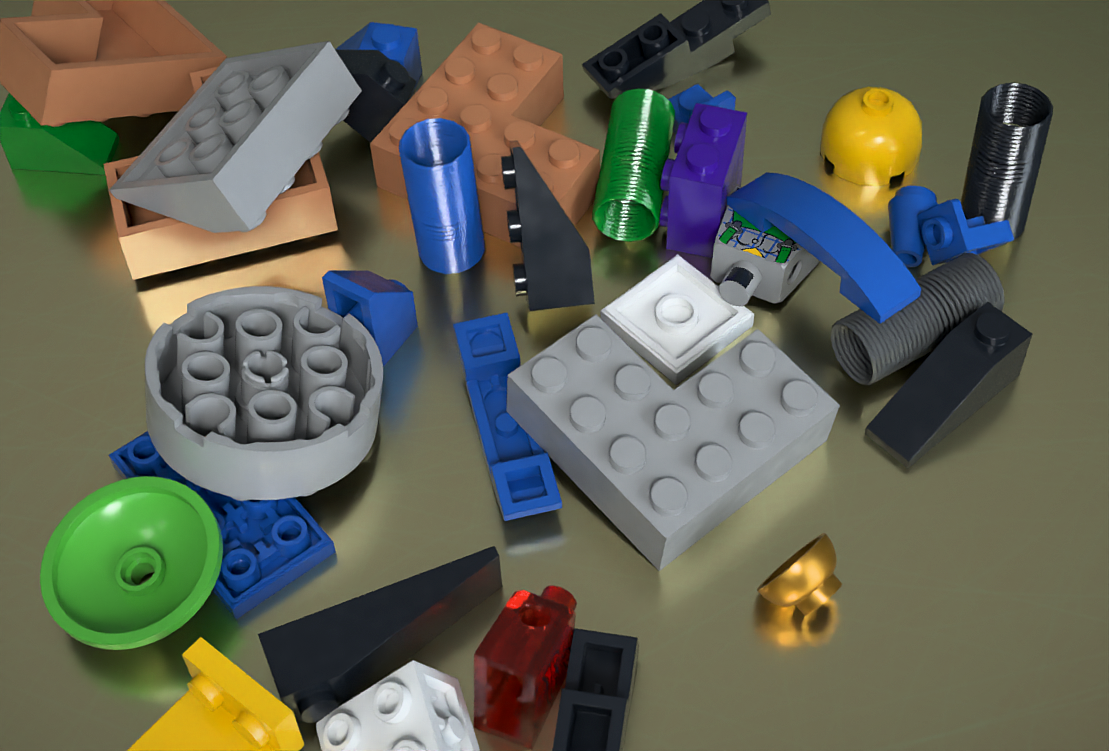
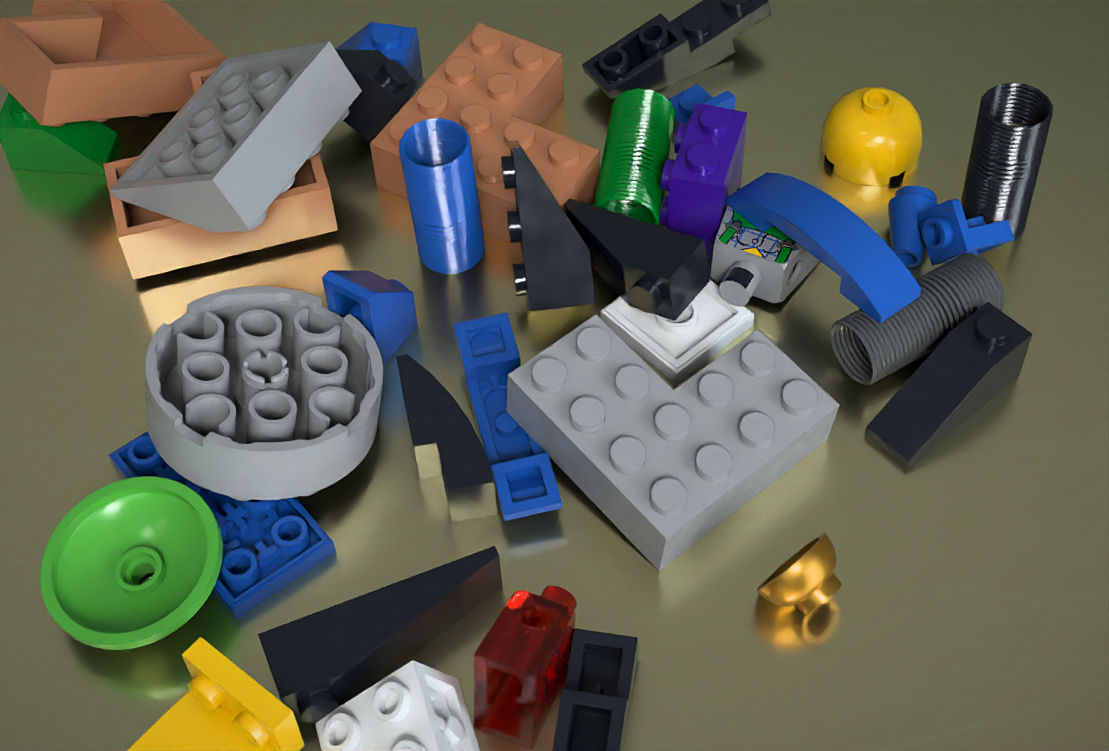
(446, 443): none -> black slope
(642, 261): none -> black slope

